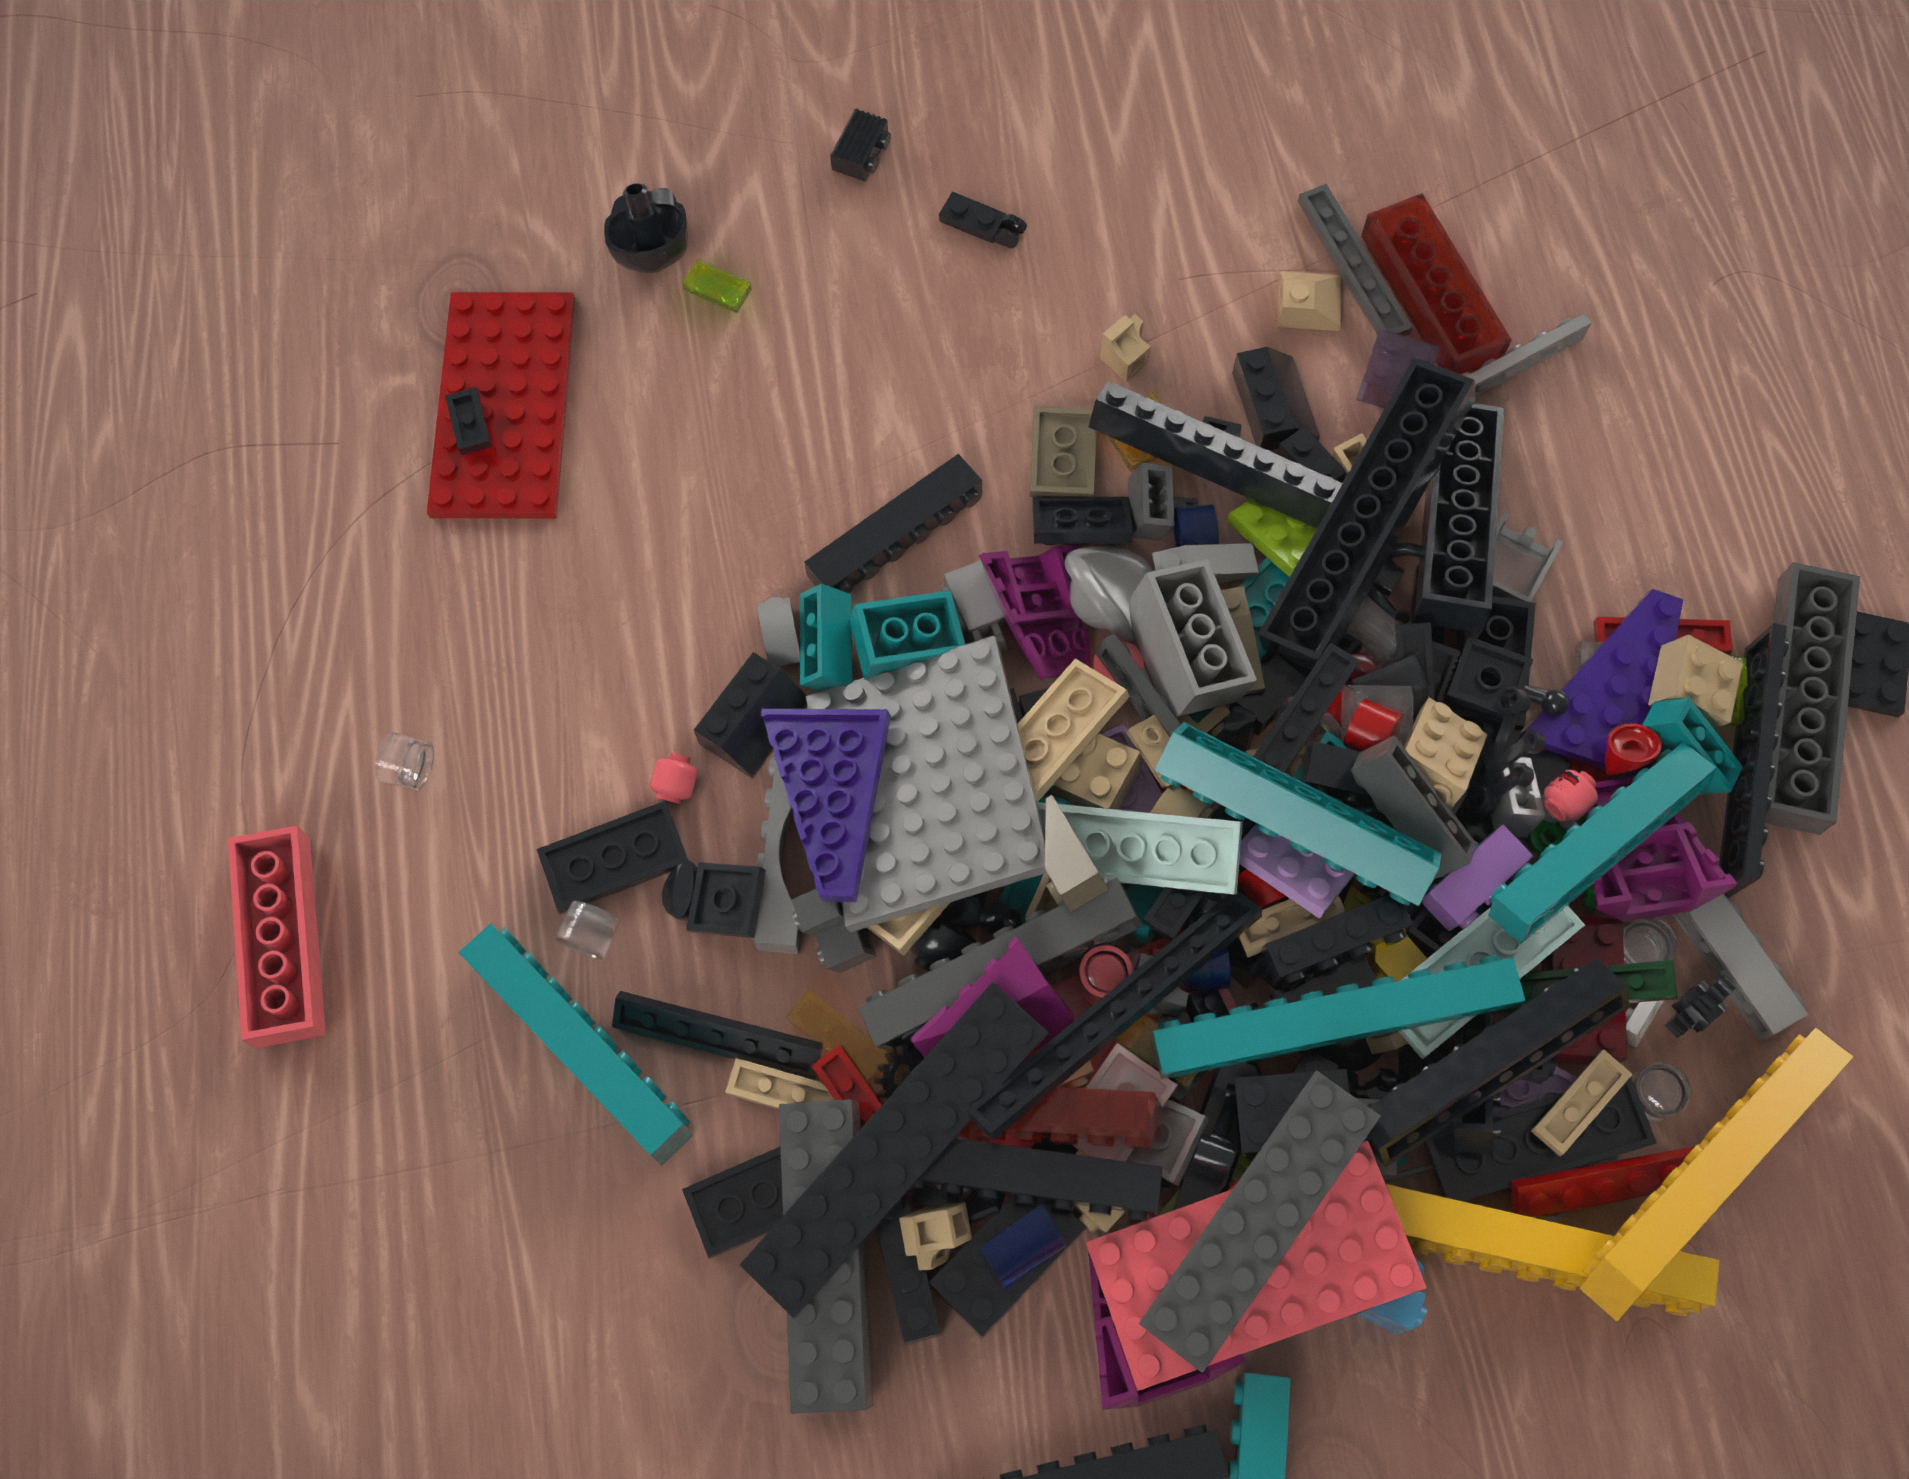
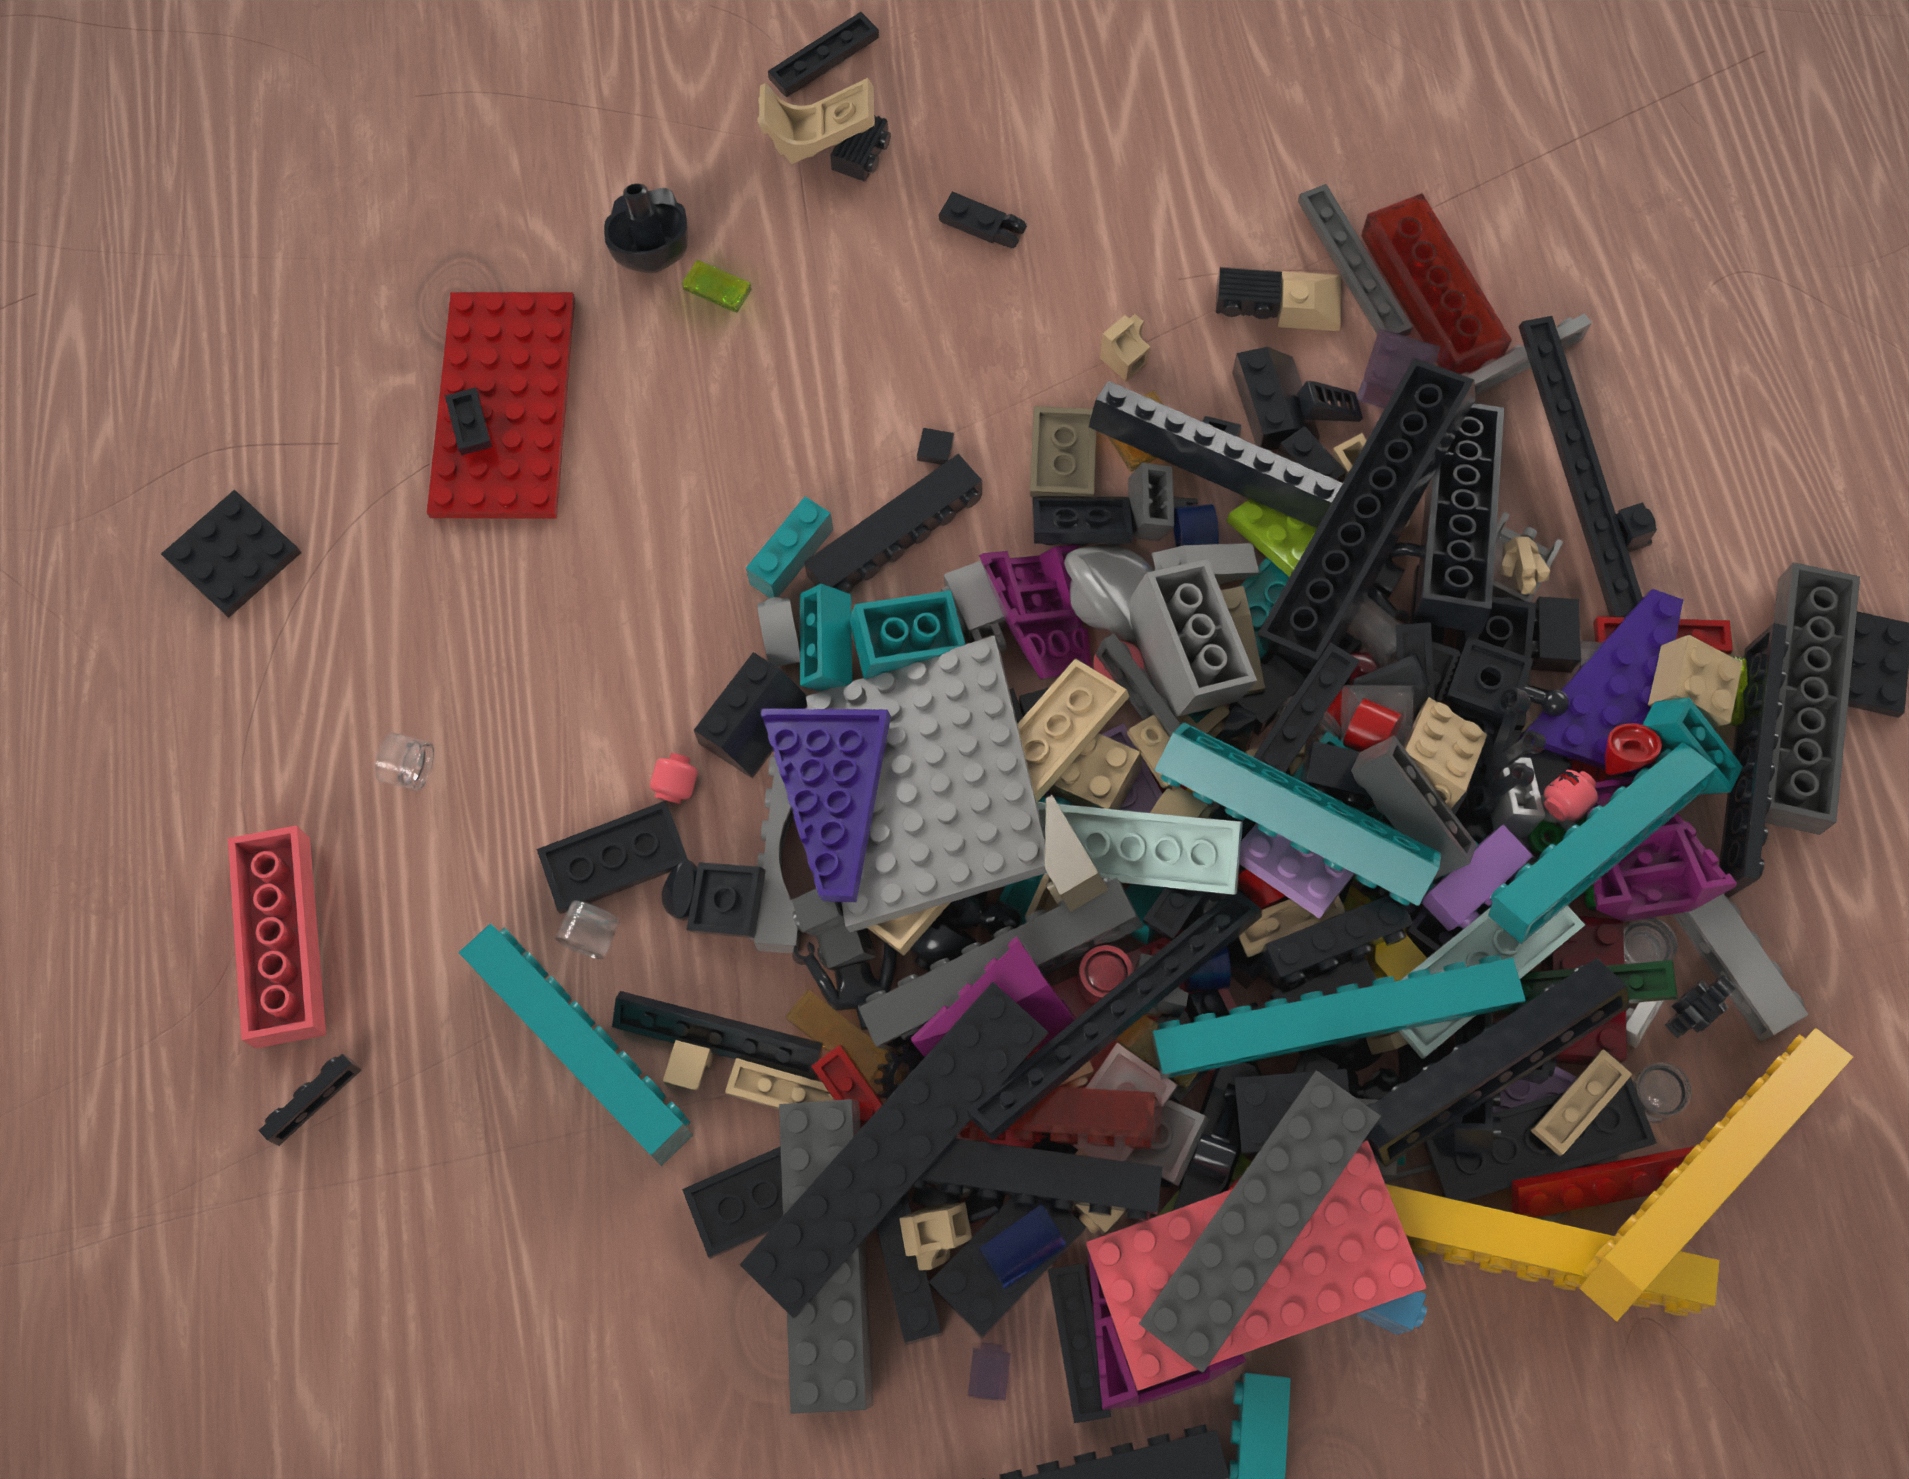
(231, 553): none -> black plate
(309, 1099): none -> black plate
(687, 1065): none -> tan panel
(789, 547): none -> teal brick
(812, 128): none -> tan bracket
(823, 54): none -> black plate
(853, 982): none -> black piece
(935, 446): none -> black tile
(989, 1372): none -> clear purple brick
(1077, 1341): none -> black plate
(1248, 292): none -> black brick
(1315, 406): none -> black slope
(1524, 563): none -> tan rock
(1556, 635): none -> black brick
(1581, 466): none -> black plate
(1639, 525): none -> black brick

